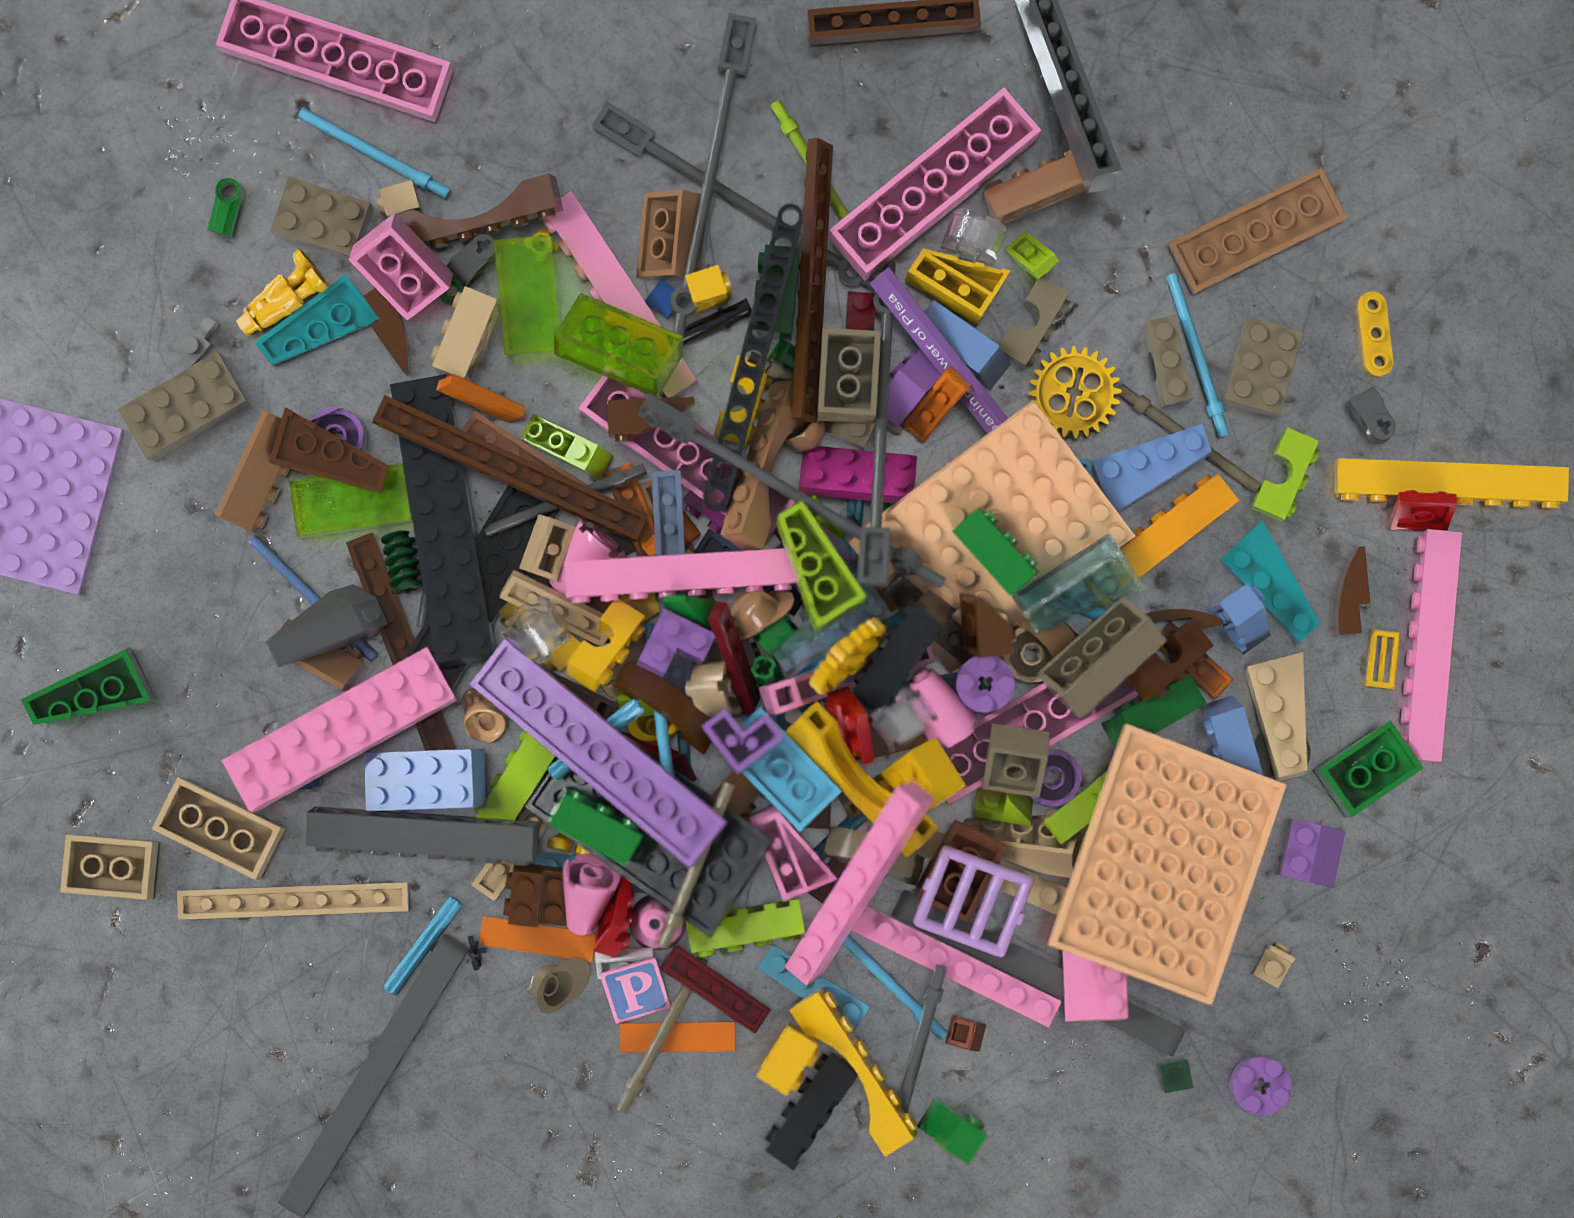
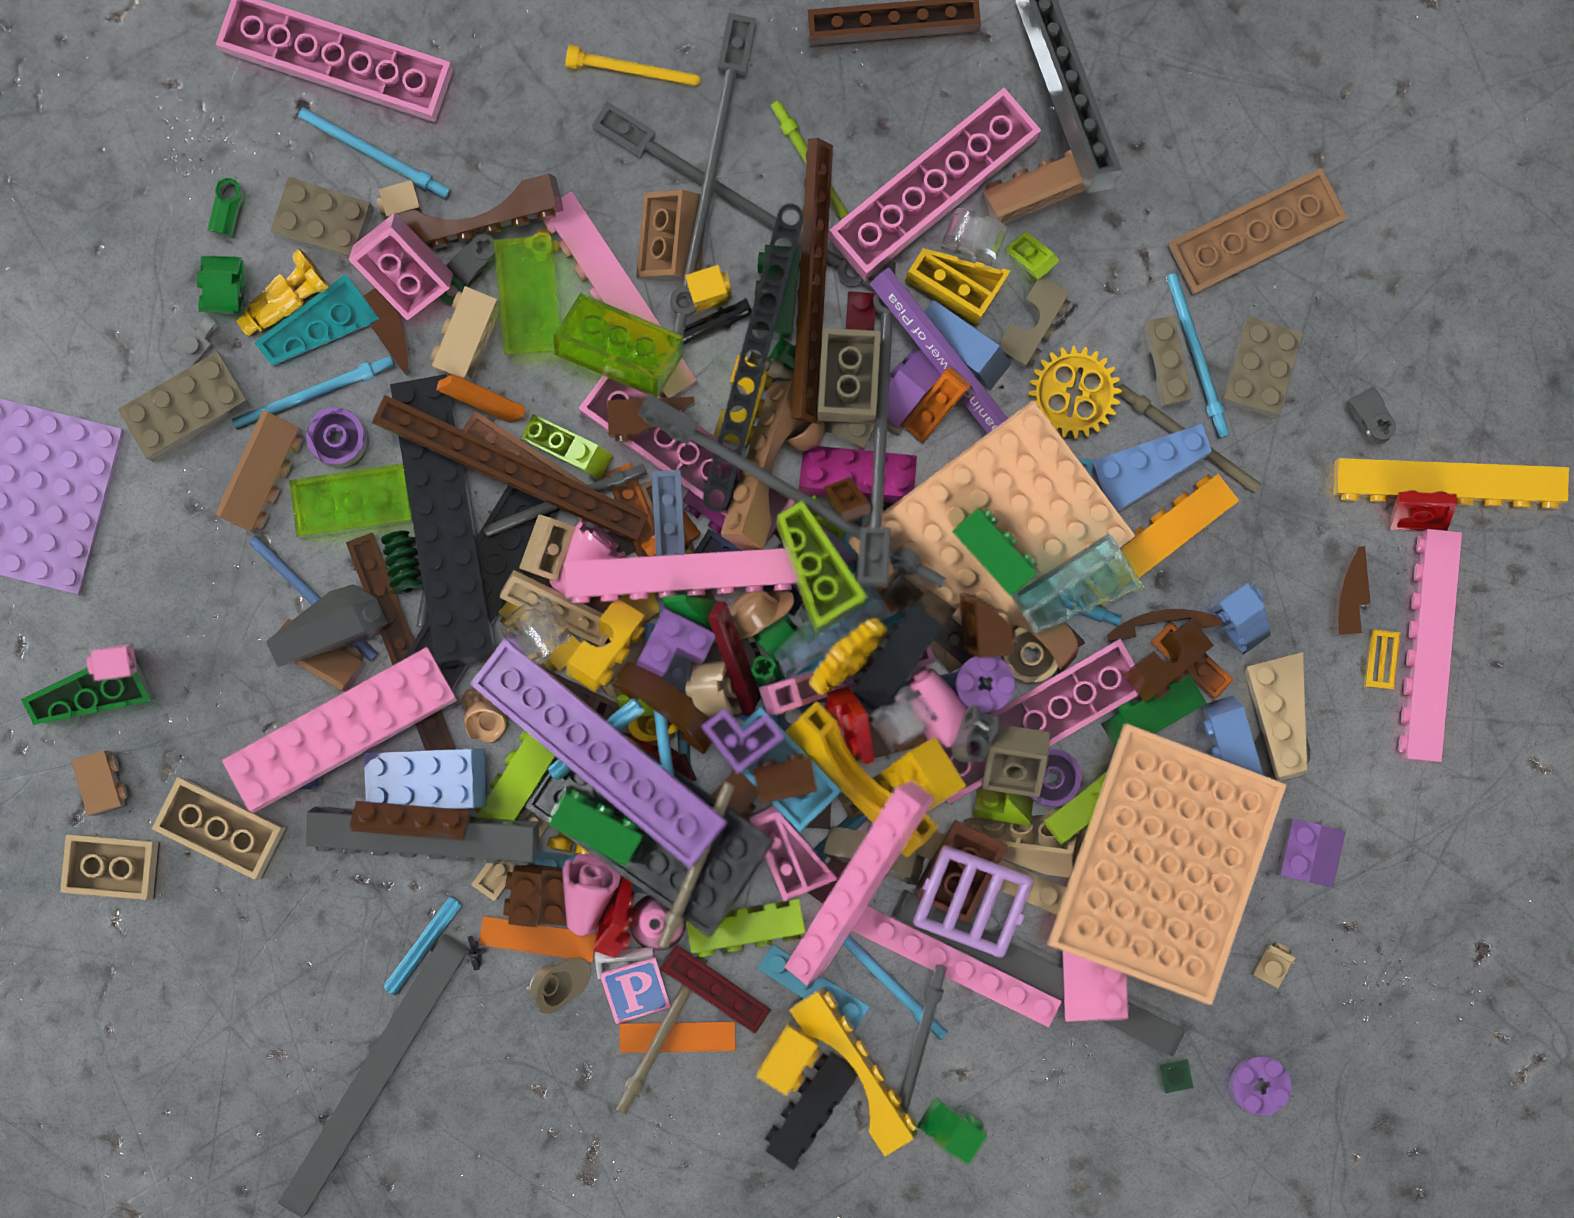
(99, 782): none -> medium nougat brick
(112, 661): none -> bright pink brick
(221, 284): none -> green brick
(293, 900): tan plate -> none
(317, 452): reddish brown wing -> none
(365, 371): none -> medium azure bar
(410, 820): none -> reddish brown plate
(578, 57): none -> yellow piece
(660, 298): blue tile -> none
(785, 779): none -> reddish brown slope
(847, 499): none -> reddish brown plate
(965, 1033): copper slope -> none
(977, 730): none -> dark grey piece
(1101, 657): dark tan brick -> none
(1261, 564): teal wing -> none
(1297, 453): lime arch -> none
(1368, 769): green slope -> none
(1371, 346): yellow plate -> none

